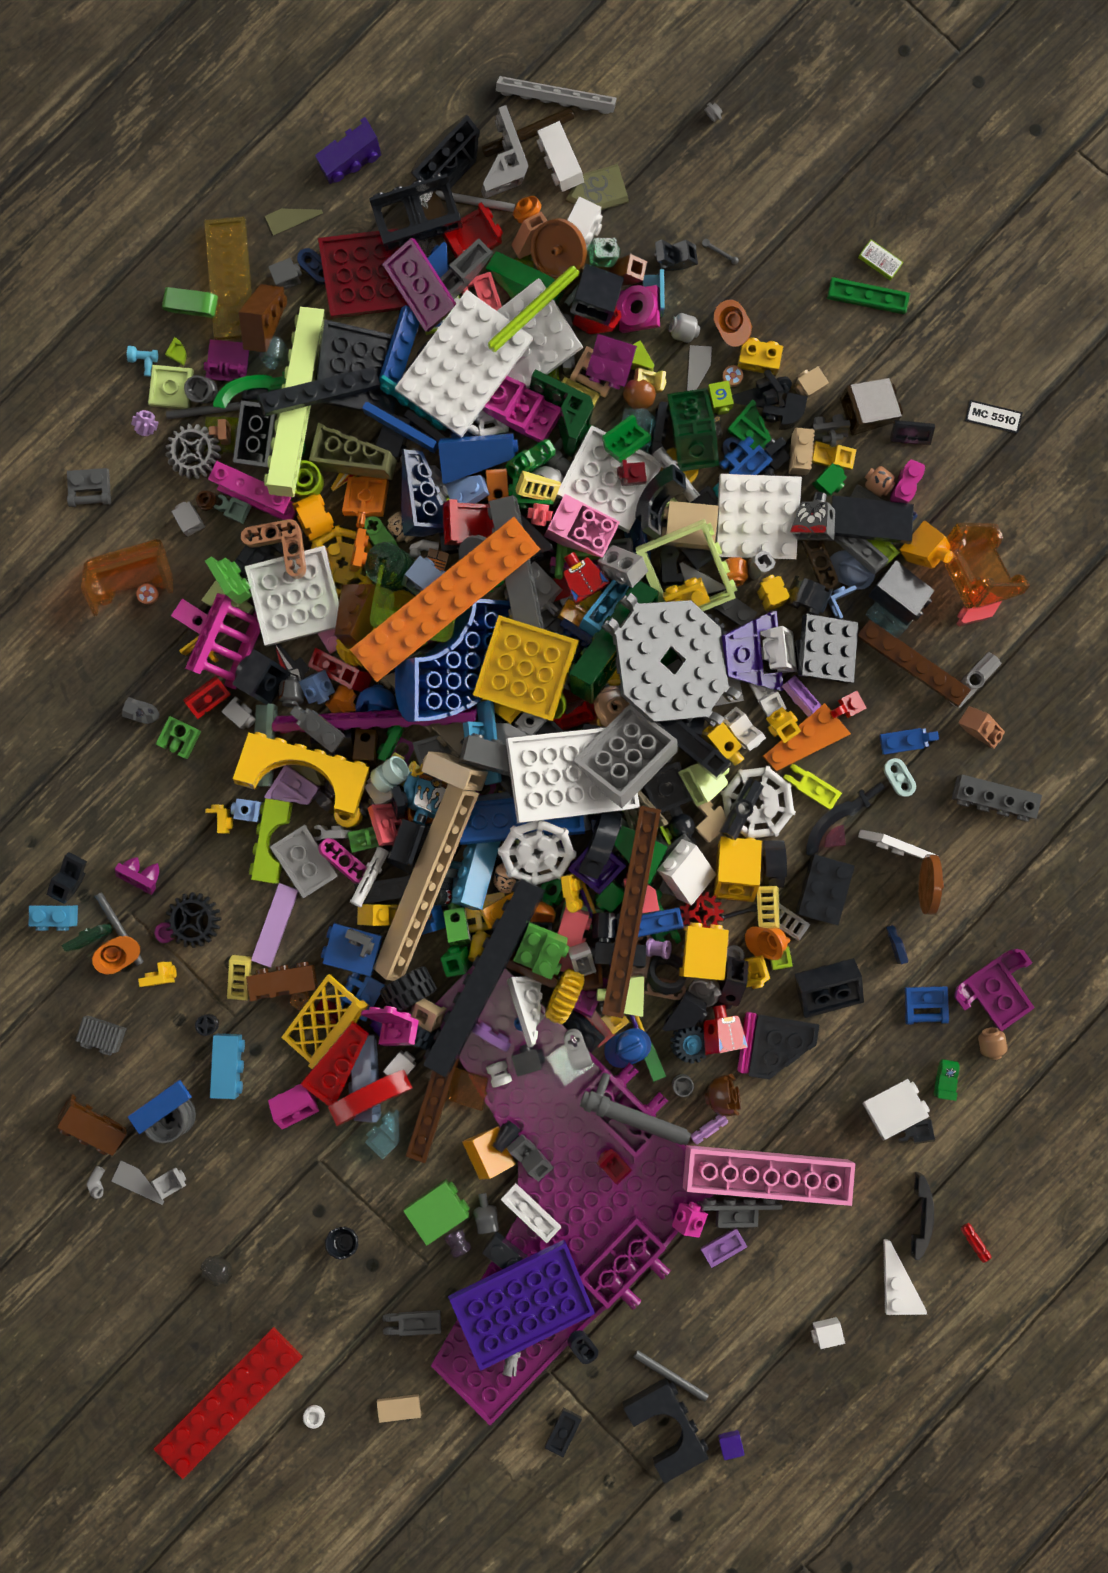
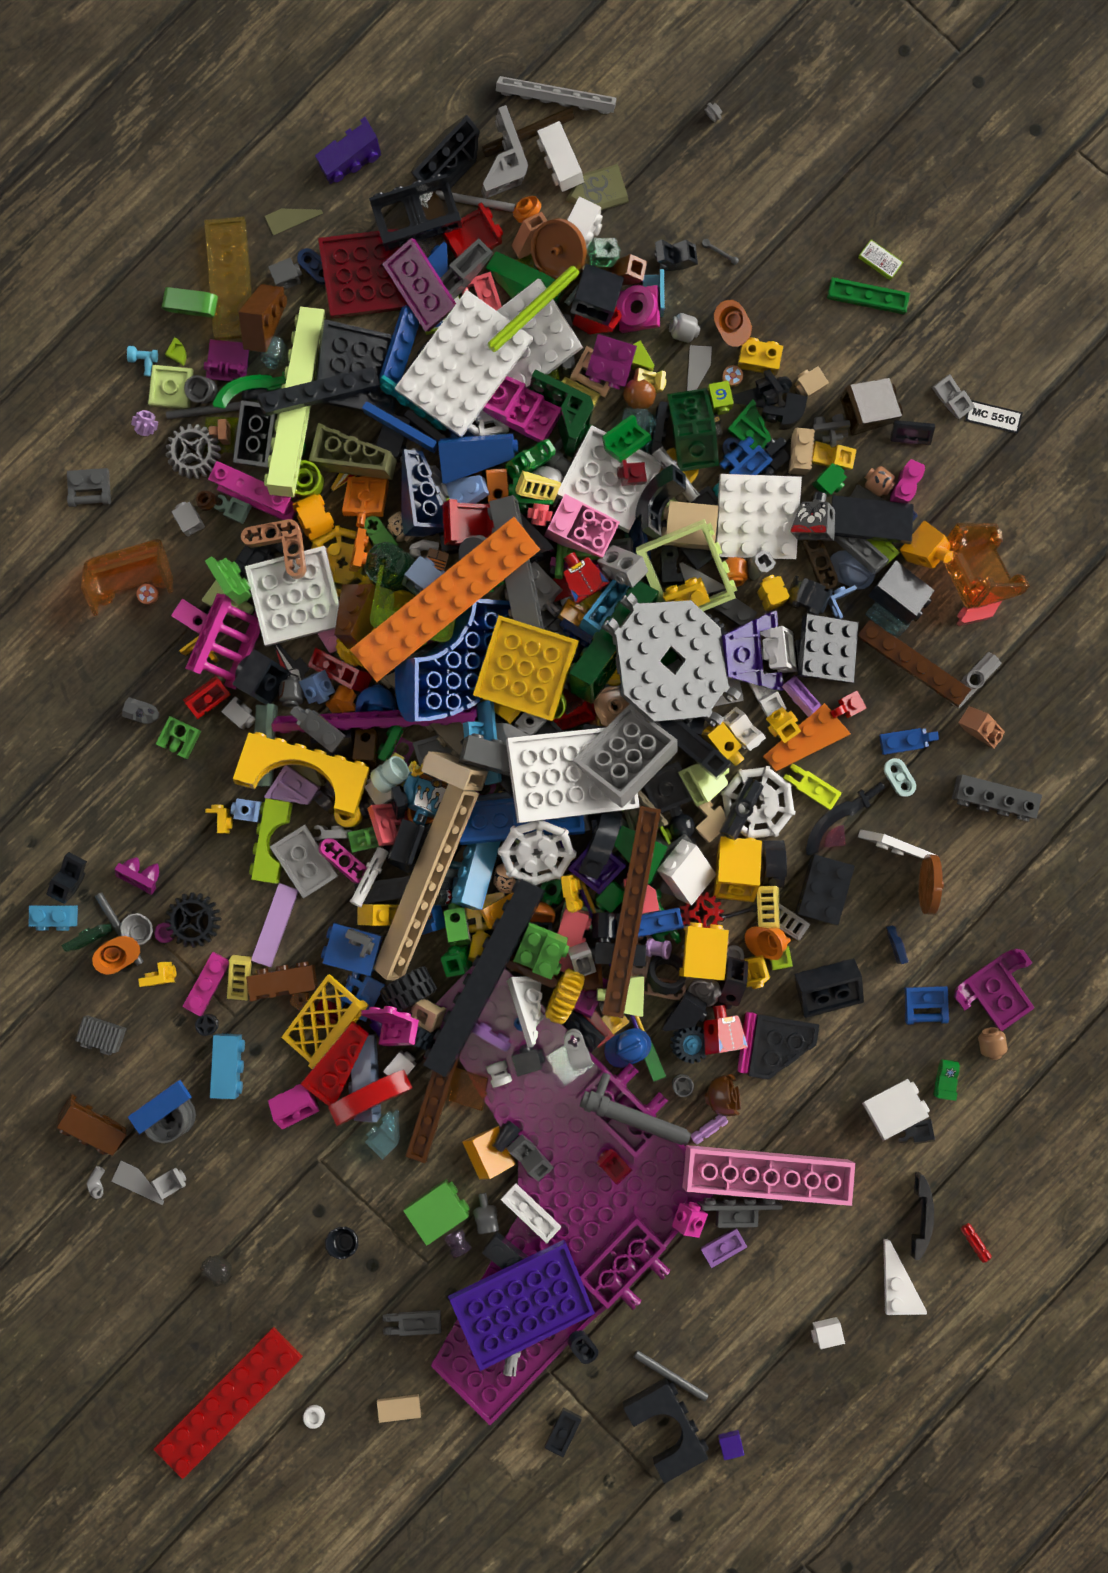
(137, 927): none -> light grey hair
(206, 984): none -> dark pink plate
(952, 397): none -> light grey slope

